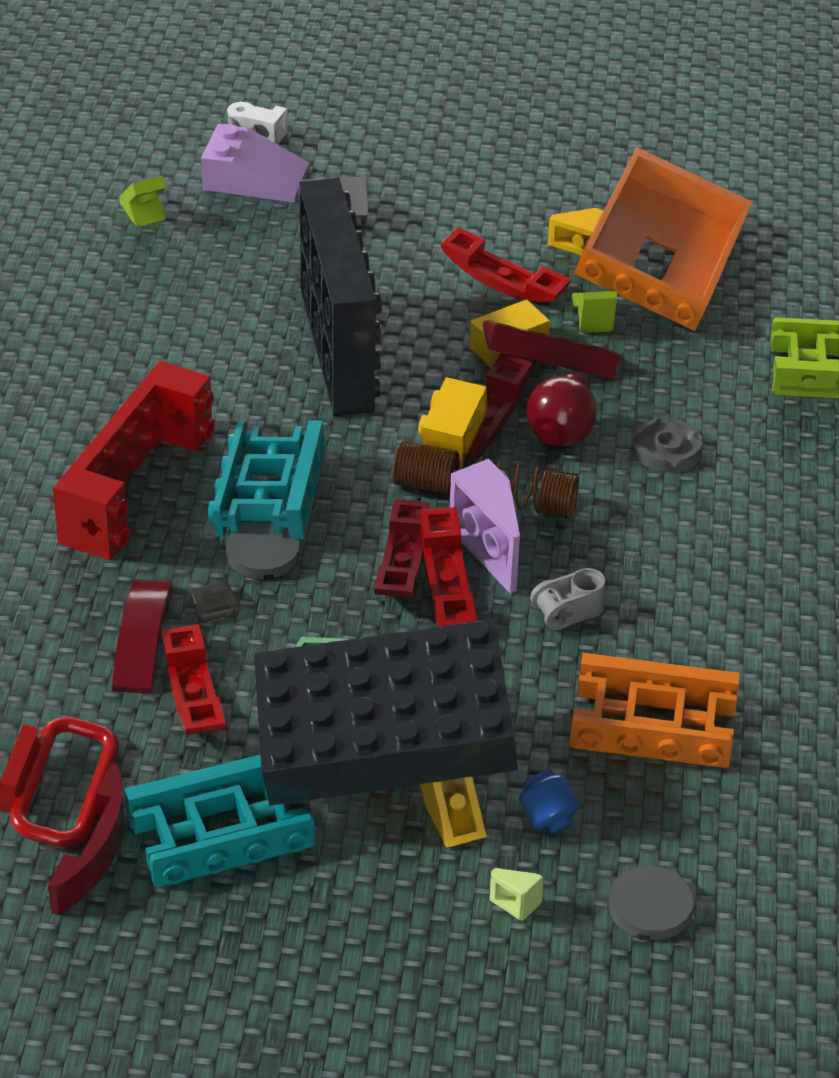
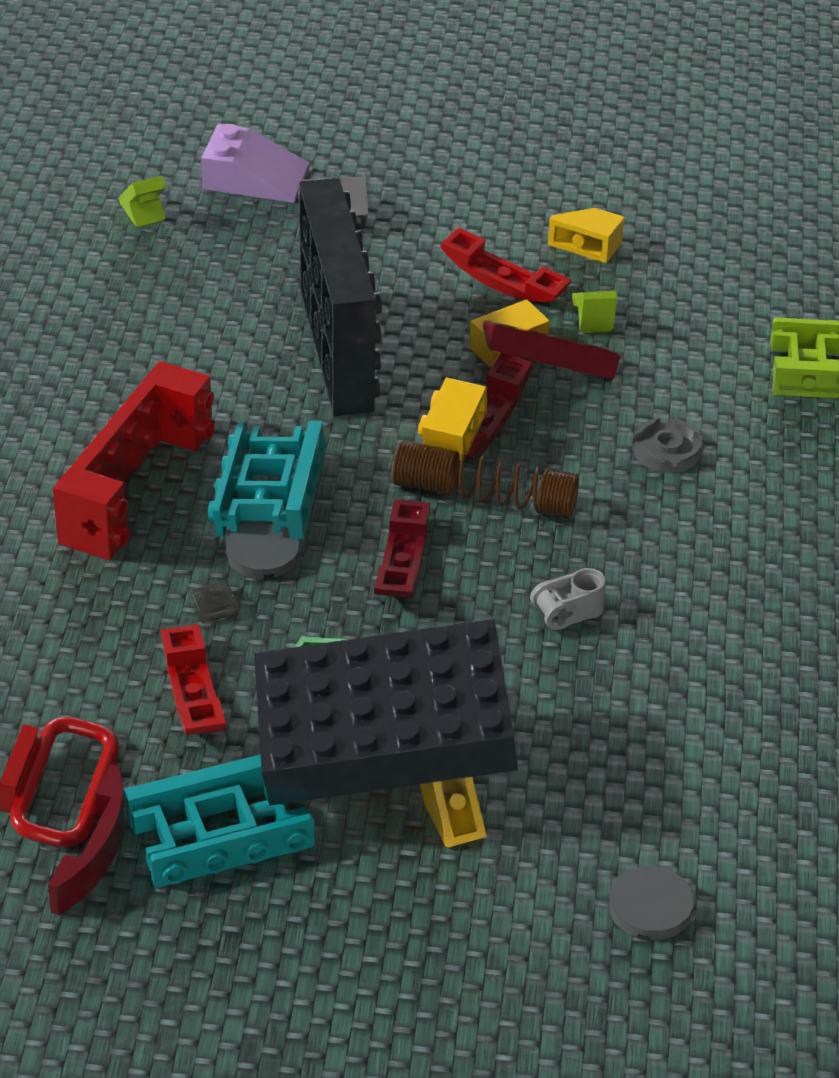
(140, 636): dark red slope -> none
(266, 122): white leg -> none
(446, 567): red slope -> none
(488, 519): lavender slope -> none
(516, 891): yellowish green slope -> none
(549, 801): blue head -> none
(562, 410): dark red brick -> none
(655, 686): orange fence -> none
(676, 212): orange panel -> none

